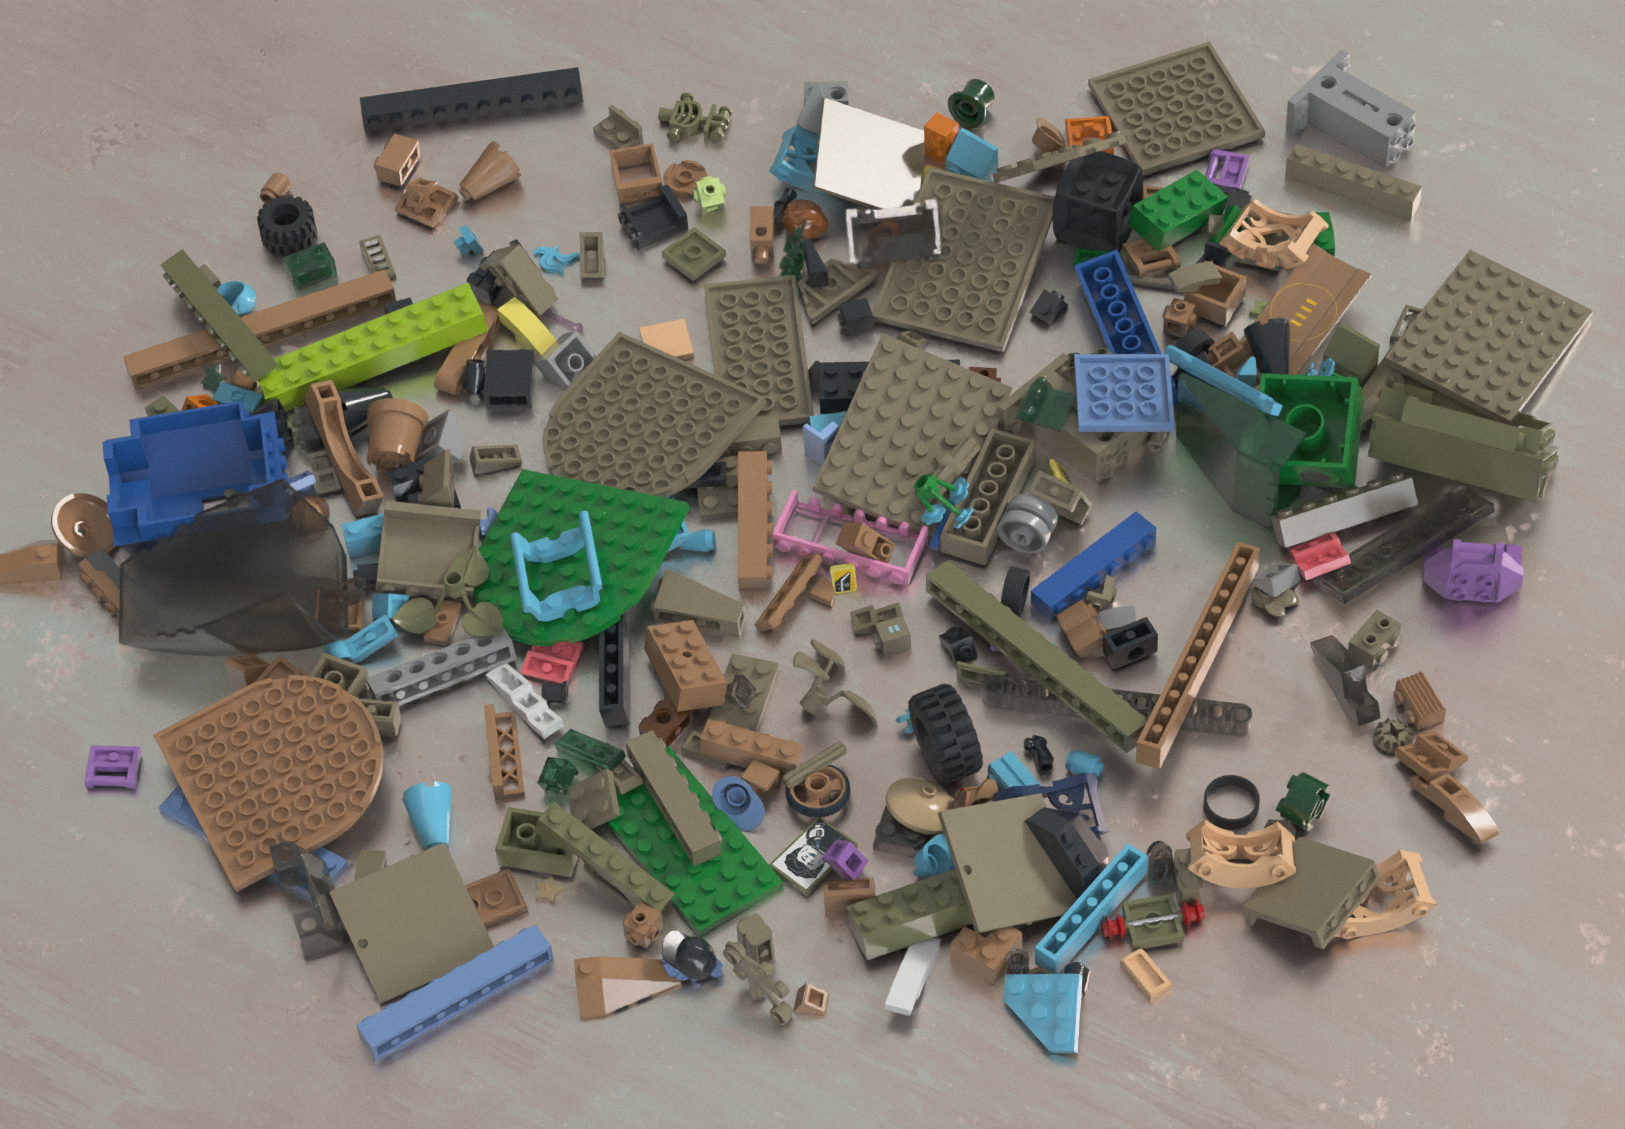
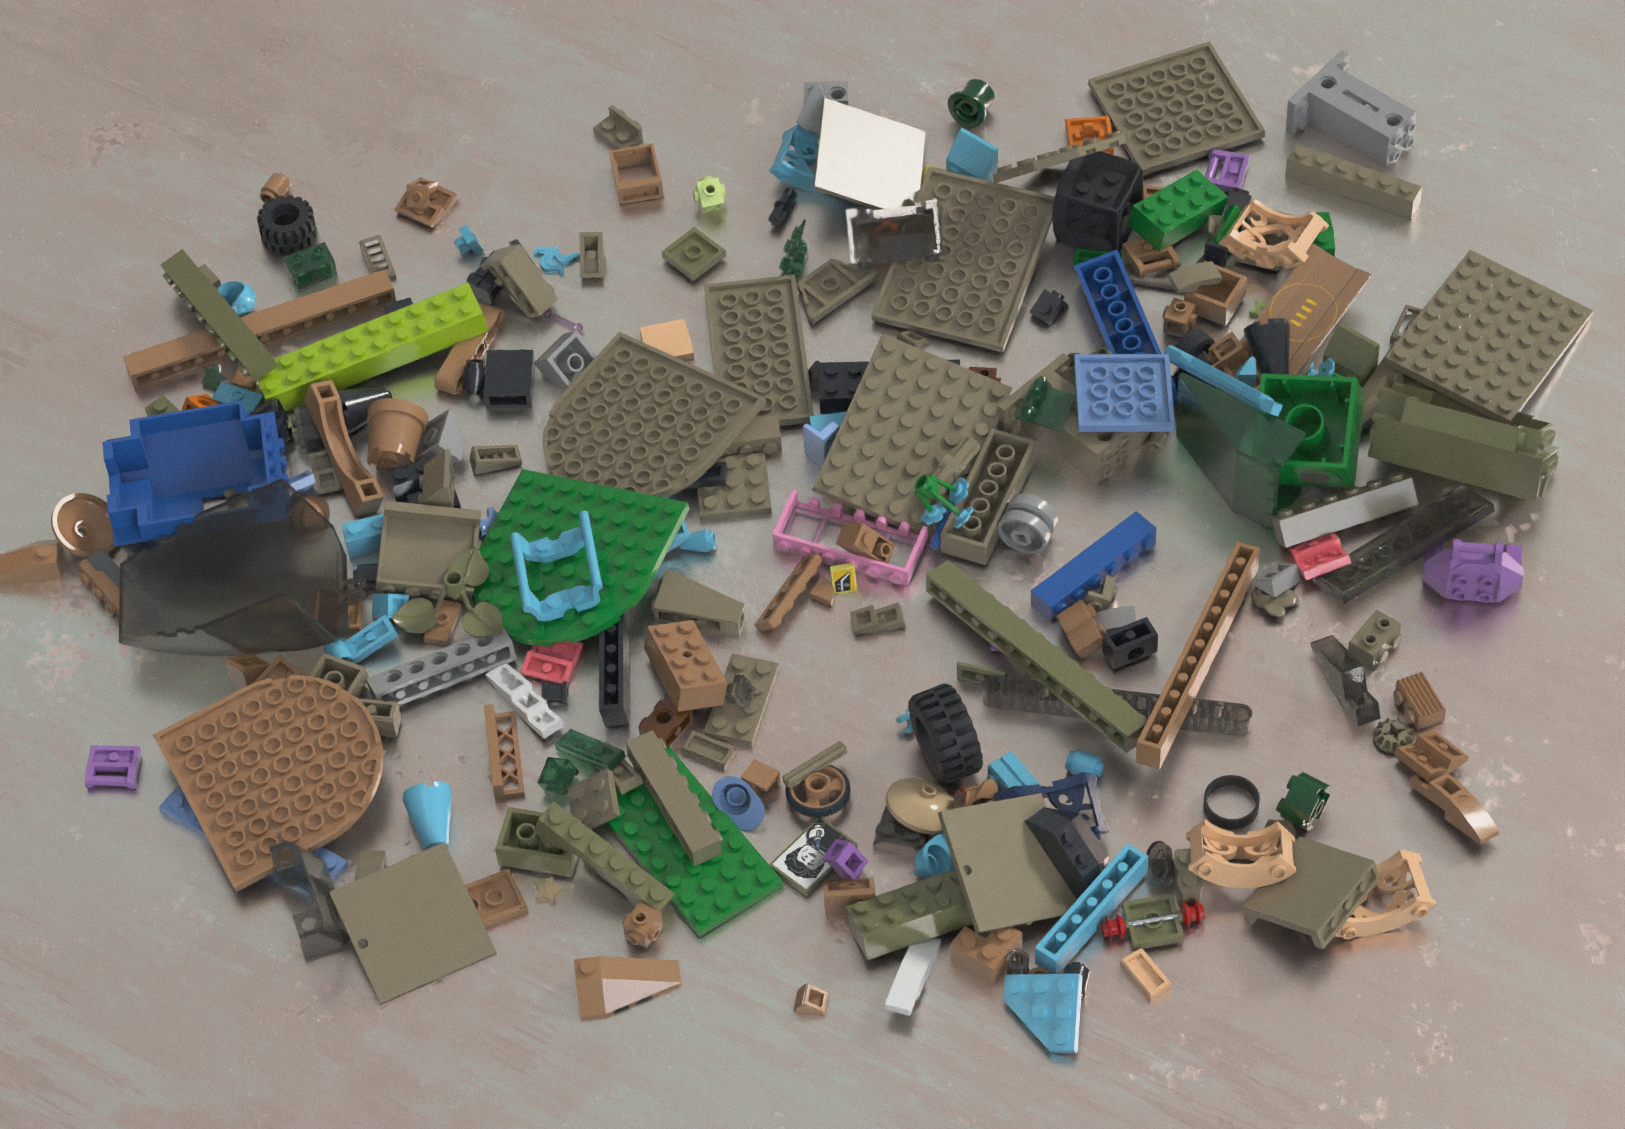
(397, 159): medium nougat brick -> none
(454, 992): medium blue brick -> none
(471, 99): black brick -> none
(489, 173): medium nougat cone -> none
(526, 326): light yellow slope -> none
(654, 218): black panel -> none
(683, 177): medium nougat tile -> none
(689, 124): olive piece -> none
(689, 957): black hair -> none
(742, 746): medium nougat brick -> none
(753, 520): medium nougat brick -> none
(756, 938): dark tan brick -> none
(758, 980): dark tan plant -> none
(762, 238): medium nougat torso -> none
(797, 211): dark orange hair -> none
(816, 269): black slope -> none
(817, 695): dark tan plant -> none
(855, 316): black brick -> none
(892, 636): dark tan brick -> none
(939, 137): orange brick -> none
(959, 643): black bracket -> none
(1016, 589): black tyre -> none
(1041, 753): black arm -> none
(1047, 137): medium nougat piece -> none
(1058, 472): light yellow slope -> none
(1064, 498): dark tan panel -> none

